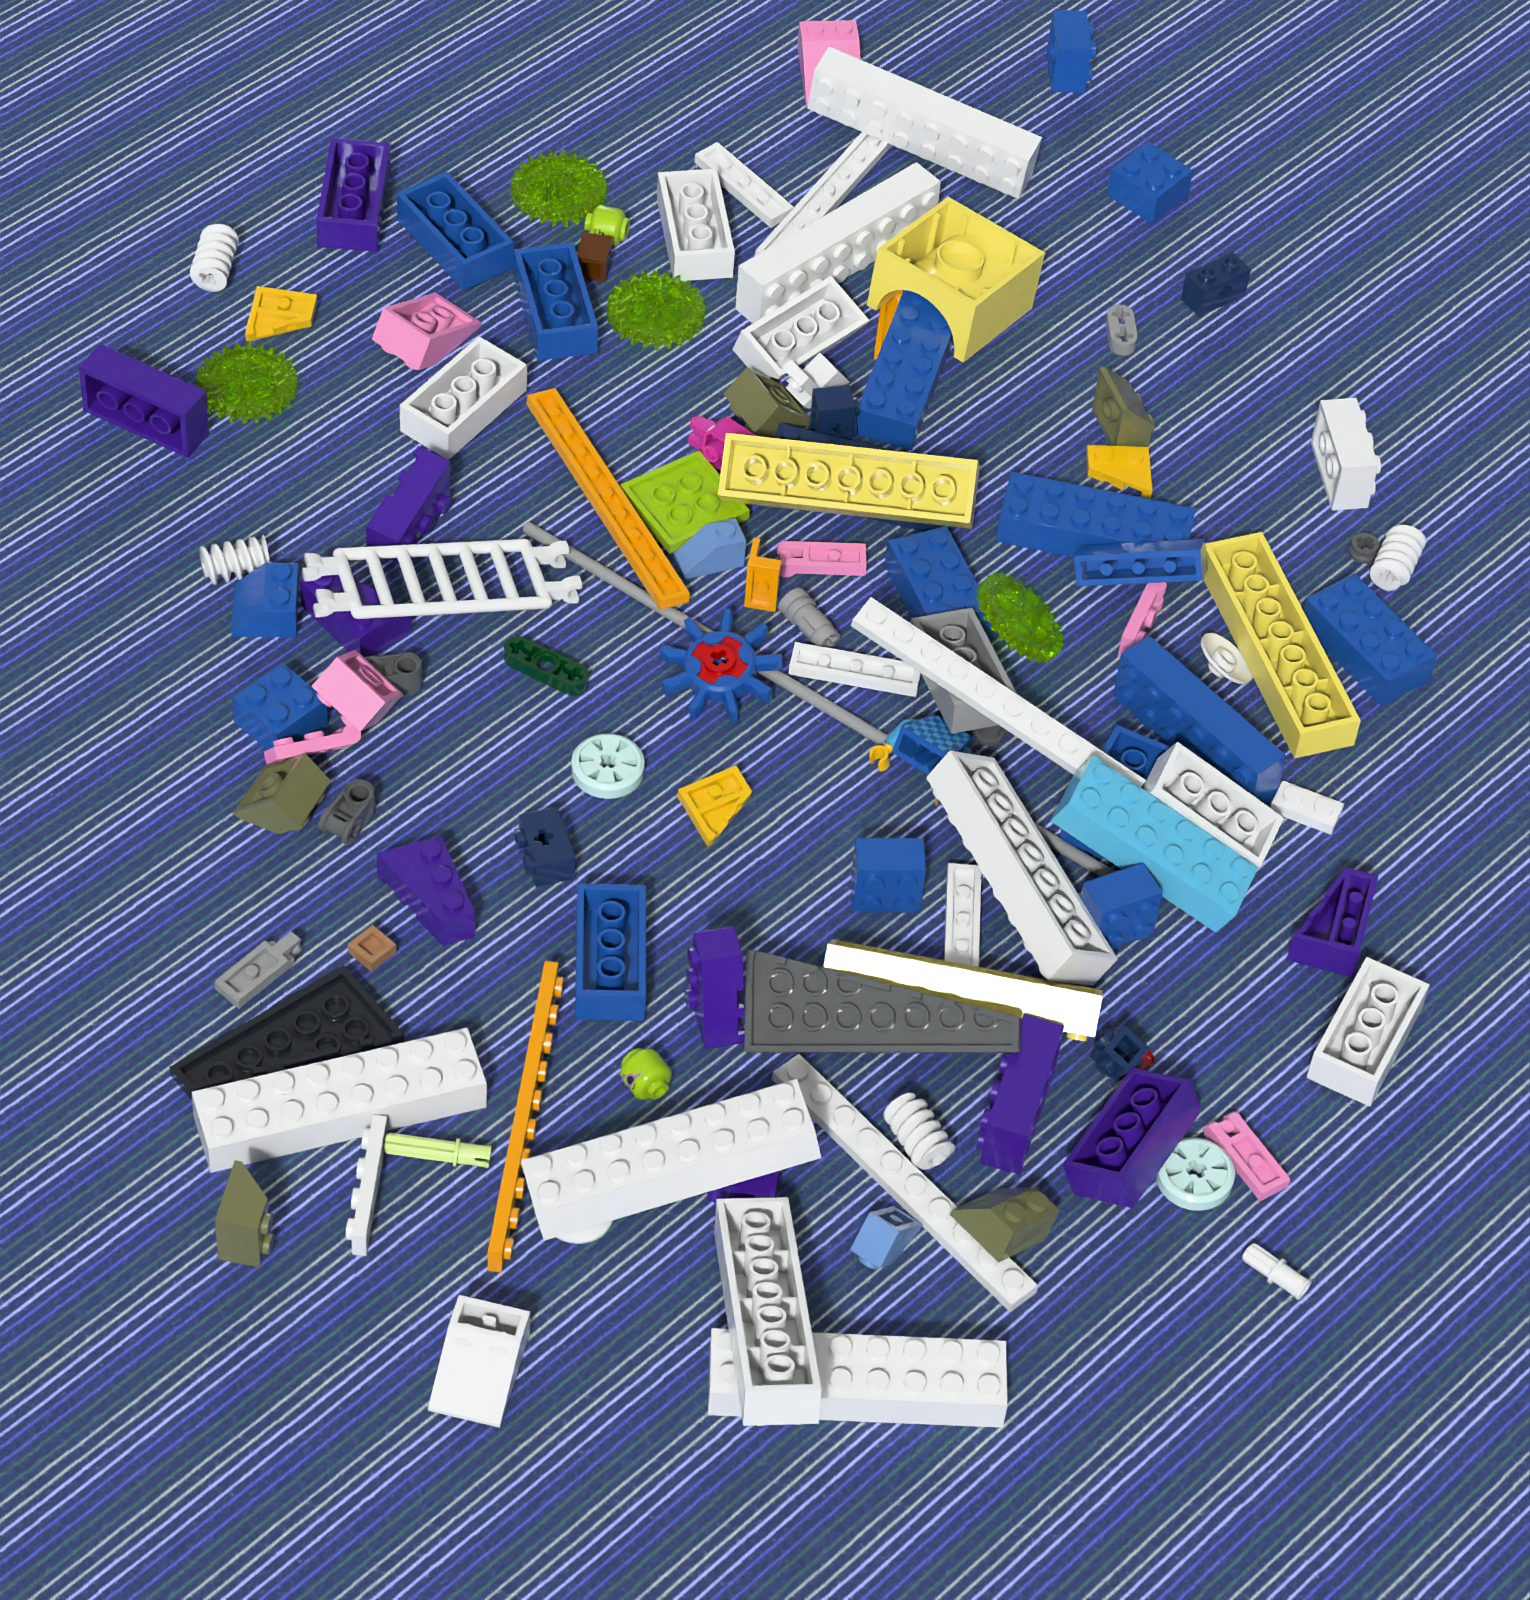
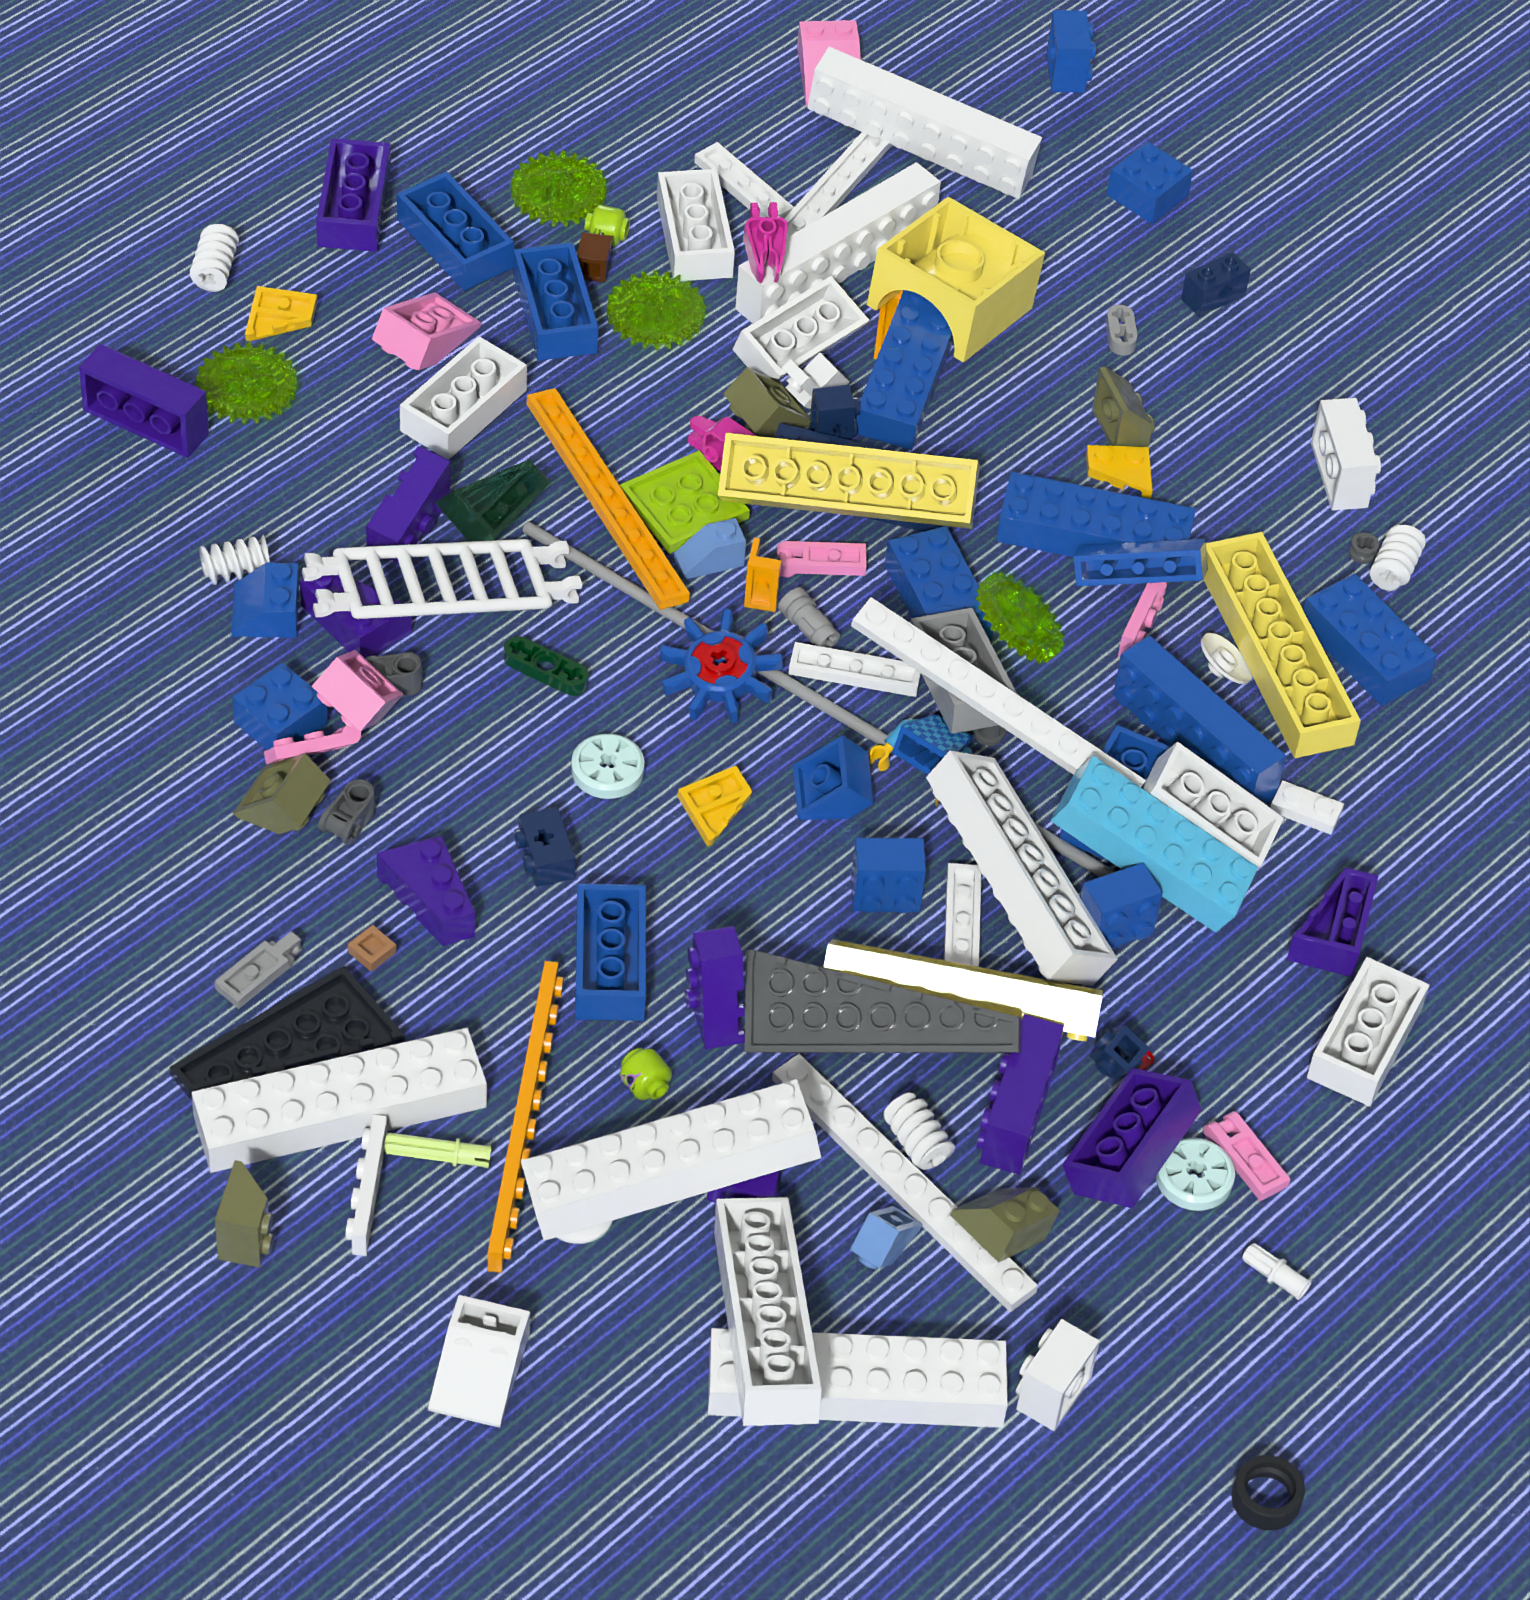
(493, 502): none -> clear green wedge
(764, 240): none -> dark pink hinge
(833, 782): none -> blue slope
(1056, 1374): none -> white brick
(1273, 1468): none -> black tyre

